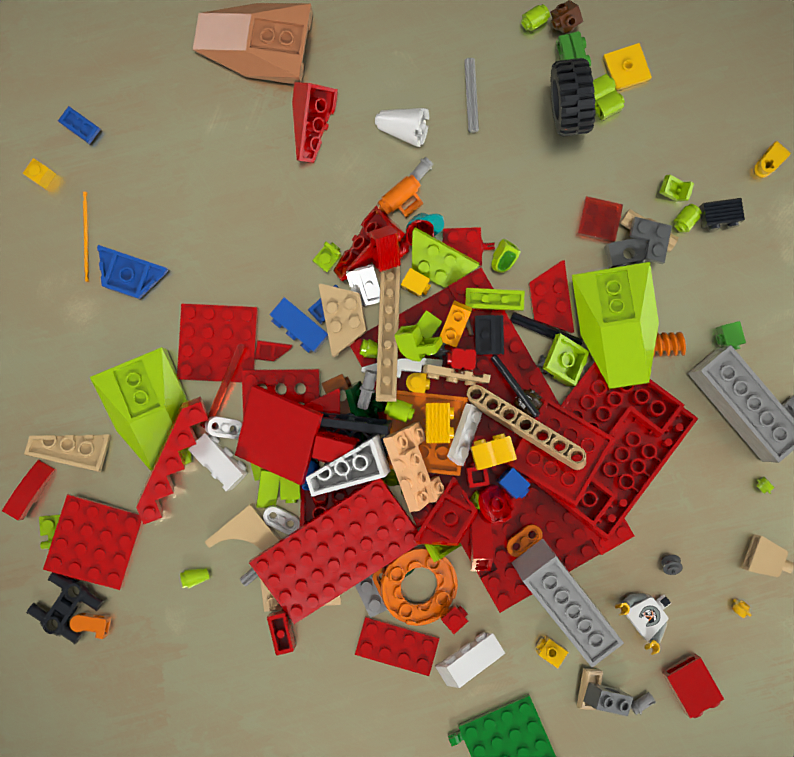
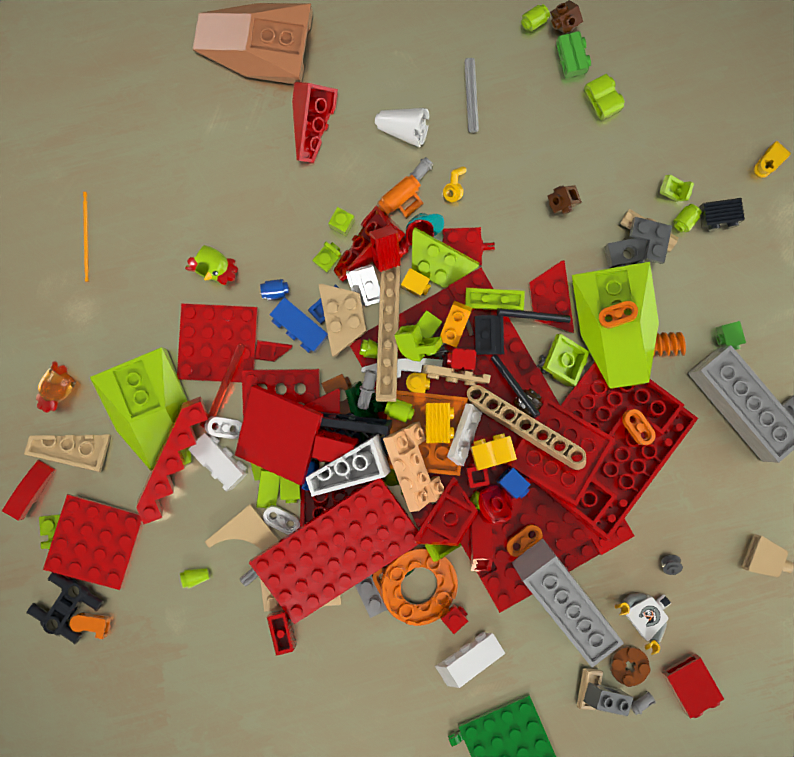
(39, 173): yellow brick -> none
(54, 387): none -> clear orange piece
(79, 125): blue plate -> none
(128, 273): blue wing -> none
(212, 265): none -> lime piece
(274, 289): none -> blue brick
(341, 221): none -> lime brick
(397, 646): red plate -> none
(454, 186): none -> yellow plate
(504, 256): lime rock -> none
(533, 315): none -> black bar
(541, 328): black axle -> none
(551, 651): yellow brick -> none
(564, 199): none -> reddish brown brick
(572, 97): black tyre -> none
(600, 219): clear red plate -> none
(617, 314): none -> orange plate
(627, 66): yellow plate -> none
(638, 426): none -> orange plate
(640, 669): none -> dark orange plate
(741, 608): yellow plate -> none
(764, 485): lime plate -> none

